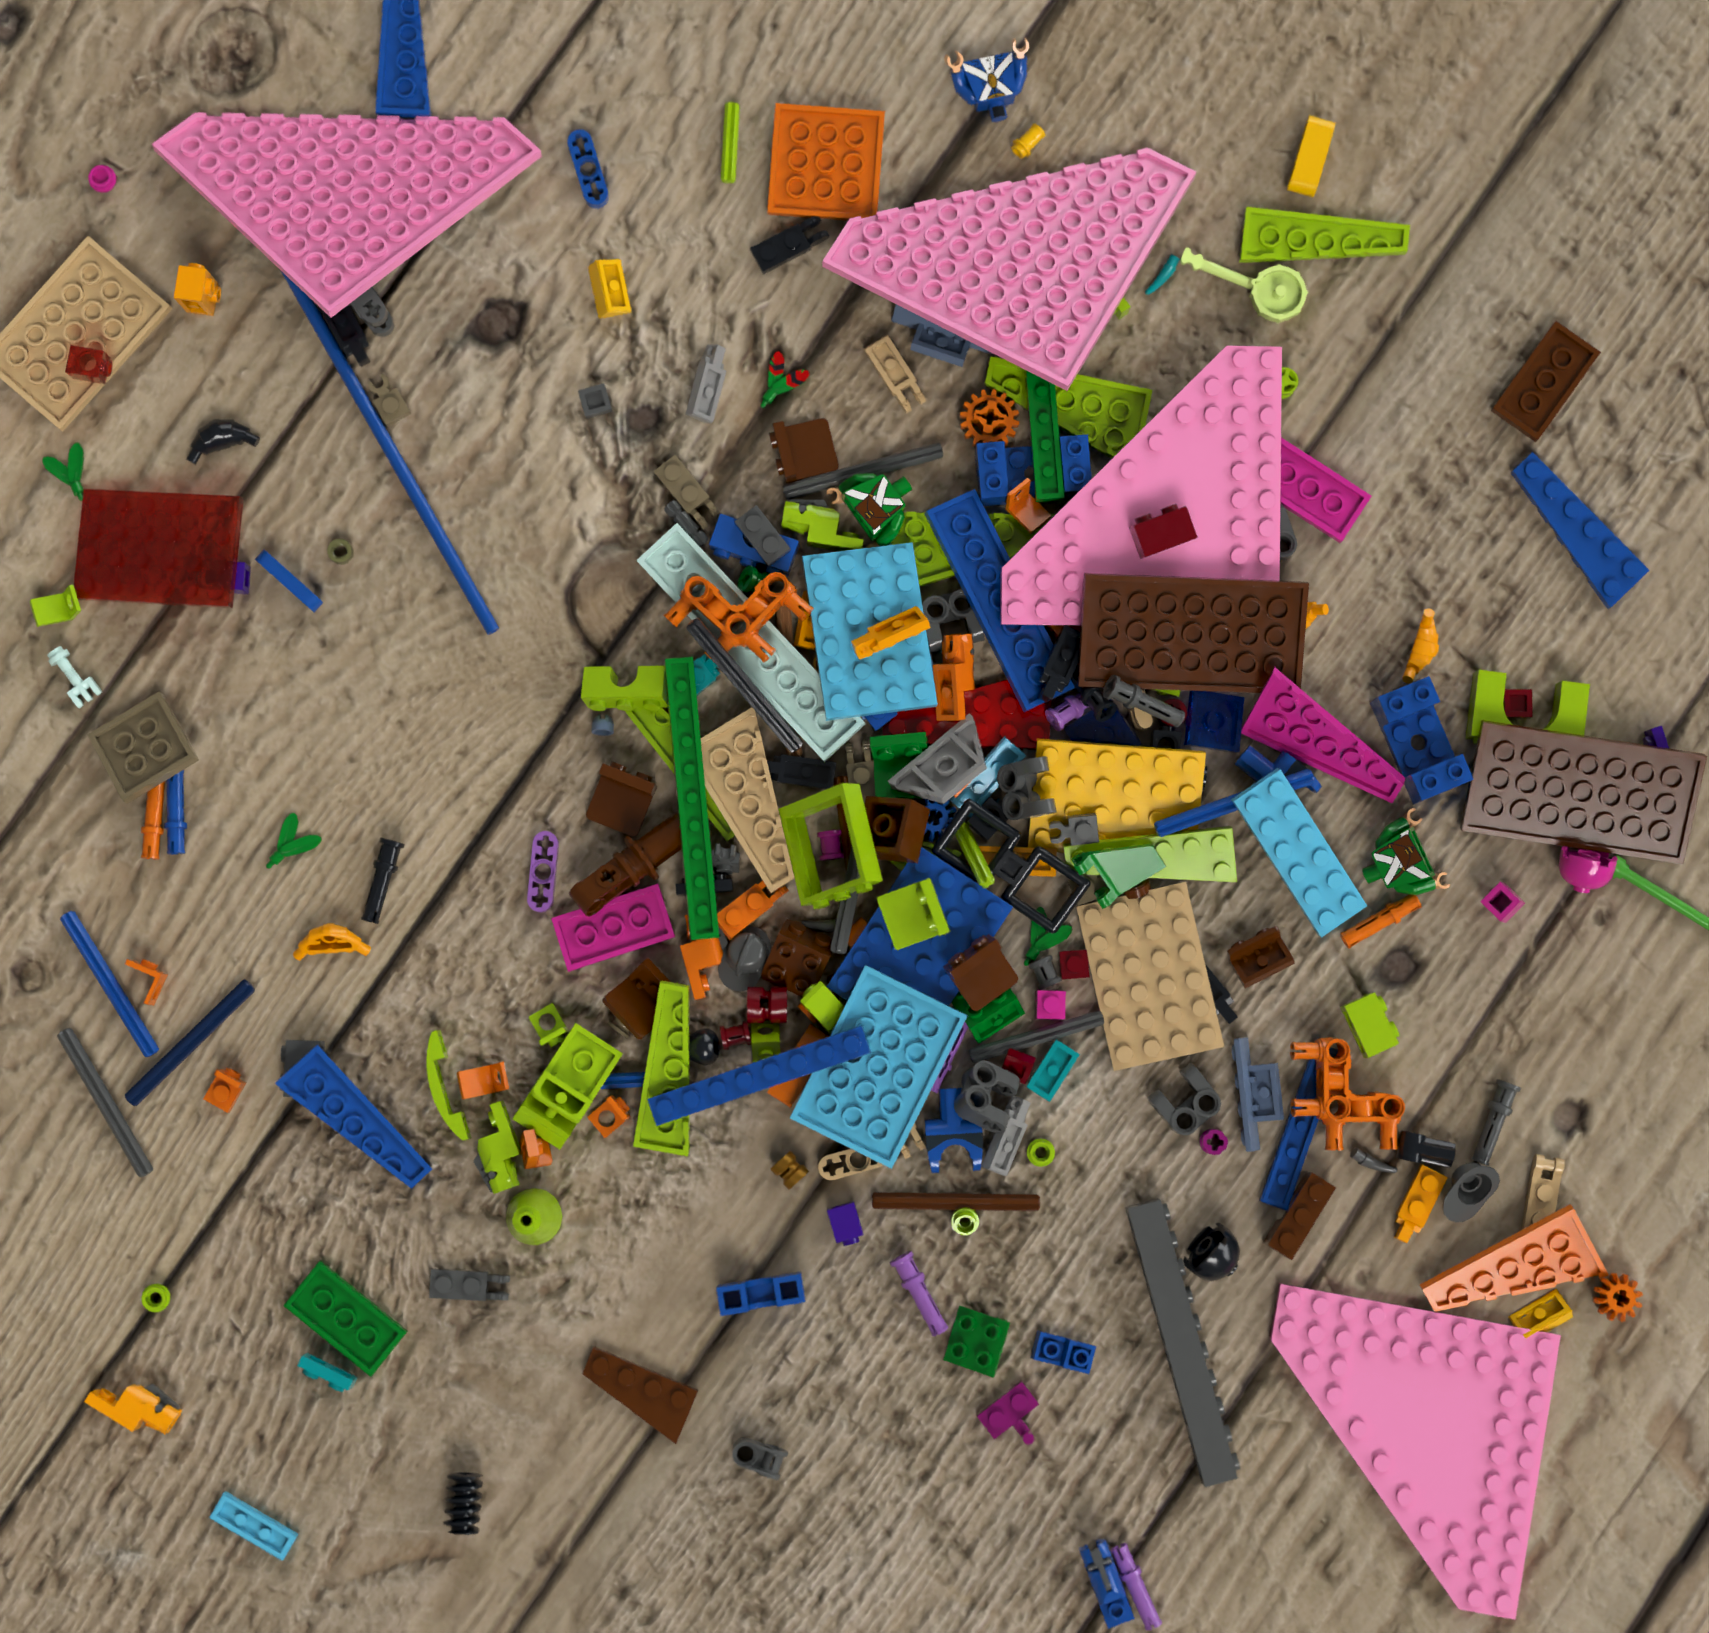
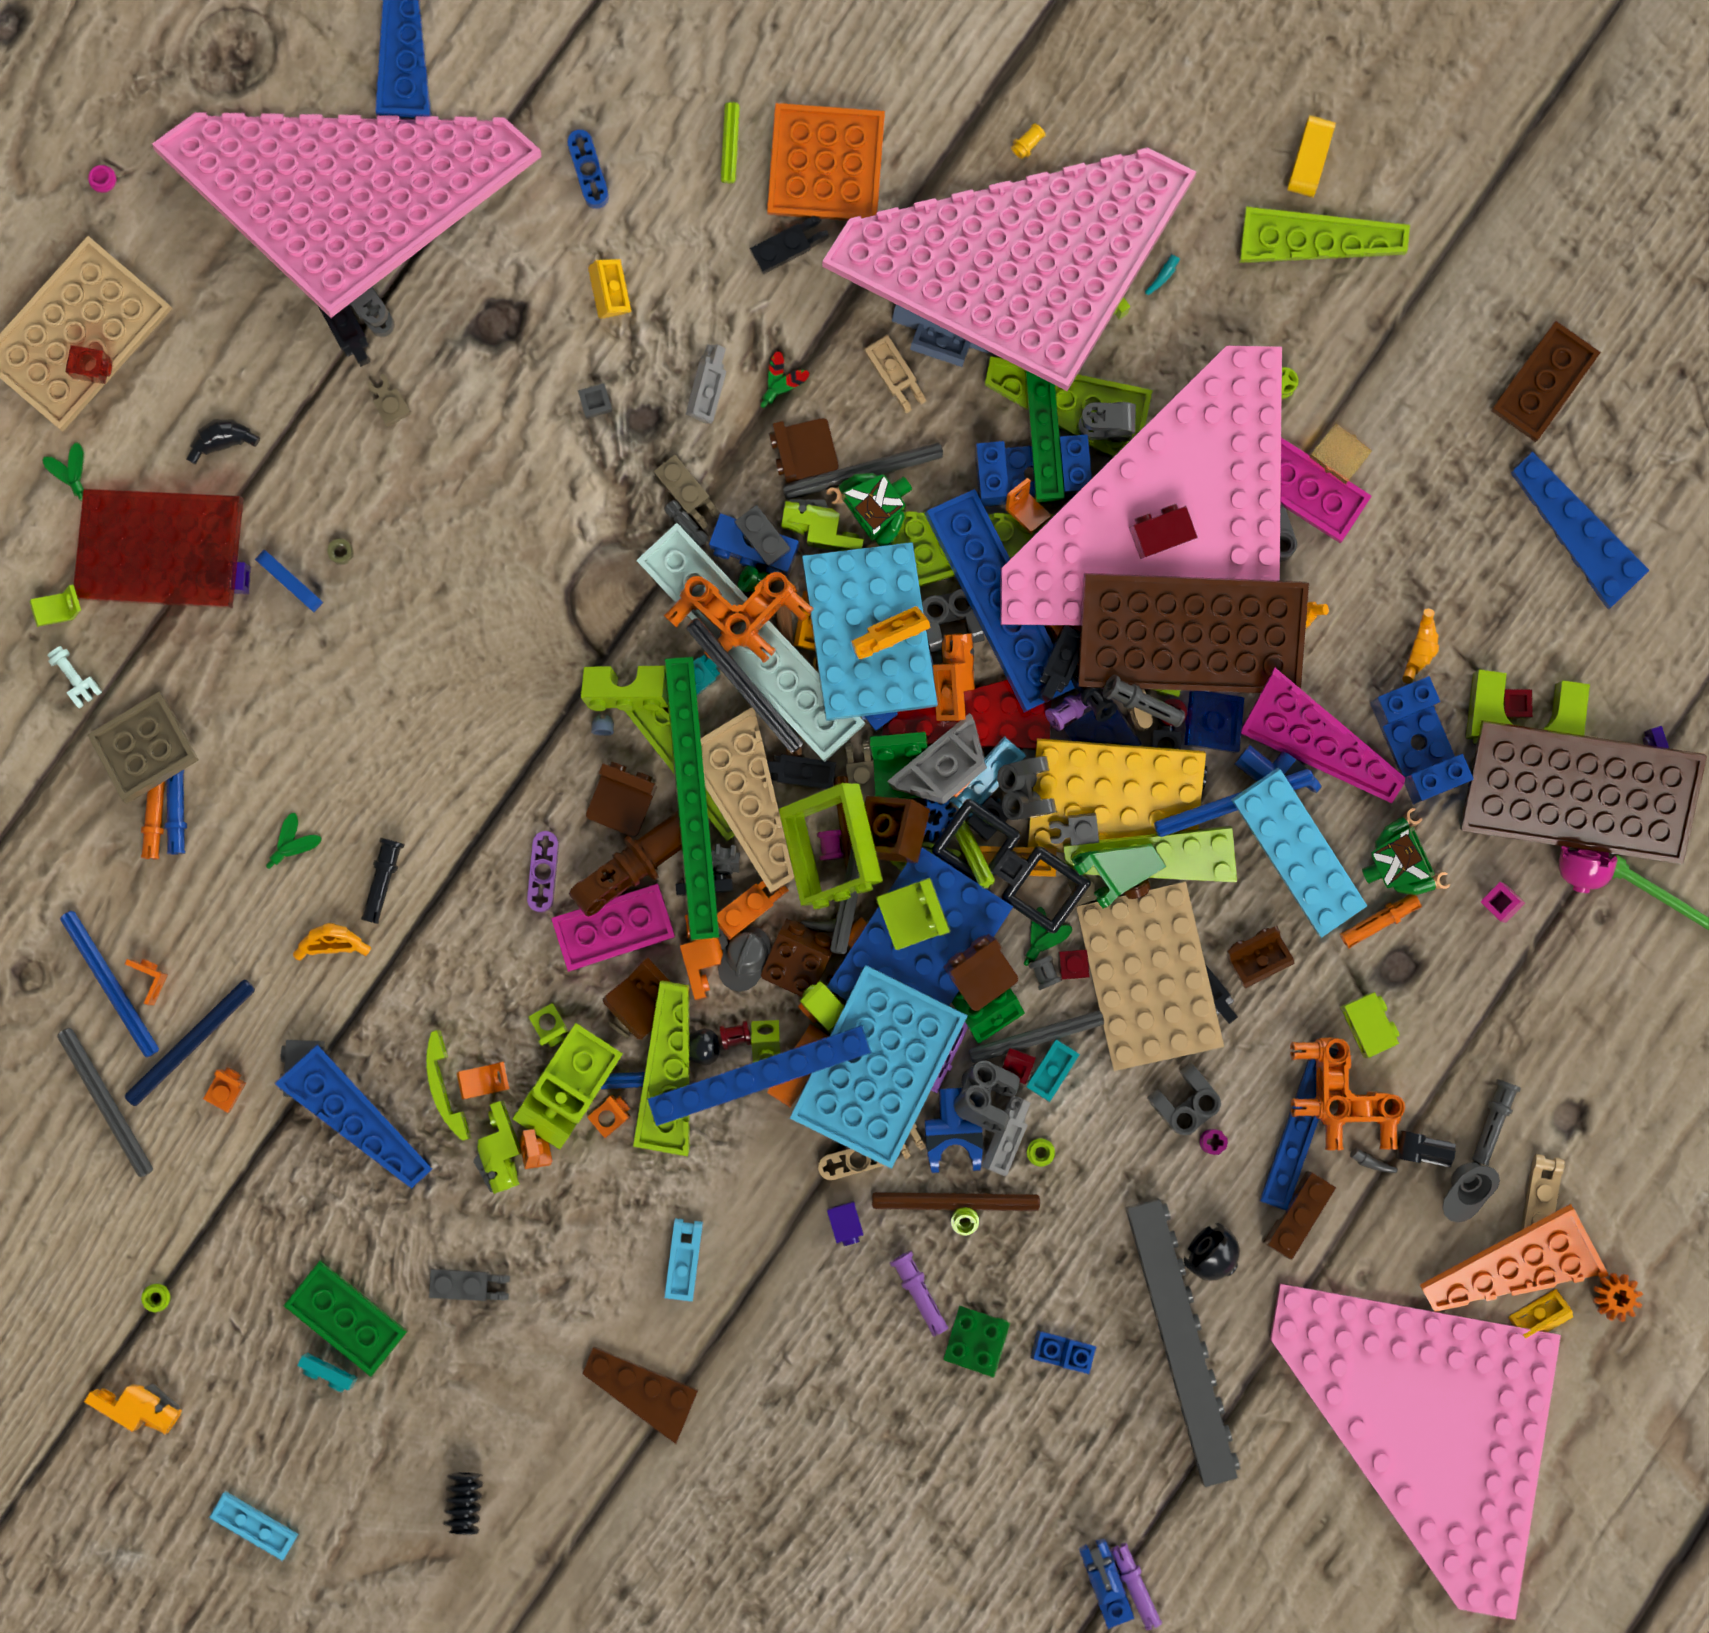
(196, 289): light orange brick -> none
(395, 459): blue piece -> none
(543, 1210): lime cone -> none
(683, 1261): none -> medium azure plate
(760, 1292): blue arch -> none
(761, 1457): dark grey piece -> none
(776, 1001): dark red wheel -> none
(792, 1176): pearl gold wheel -> none
(978, 418): orange gear -> none
(990, 80): torso -> none
(1008, 1412): magenta plate -> none
(1050, 1004): dark pink brick -> none
(1111, 421): none -> dark grey piece
(1258, 1093): sand blue bracket -> none
(1275, 293): yellowish green piece -> none
(1340, 453): none -> clear yellow piece
(1418, 1202): light orange hinge -> none

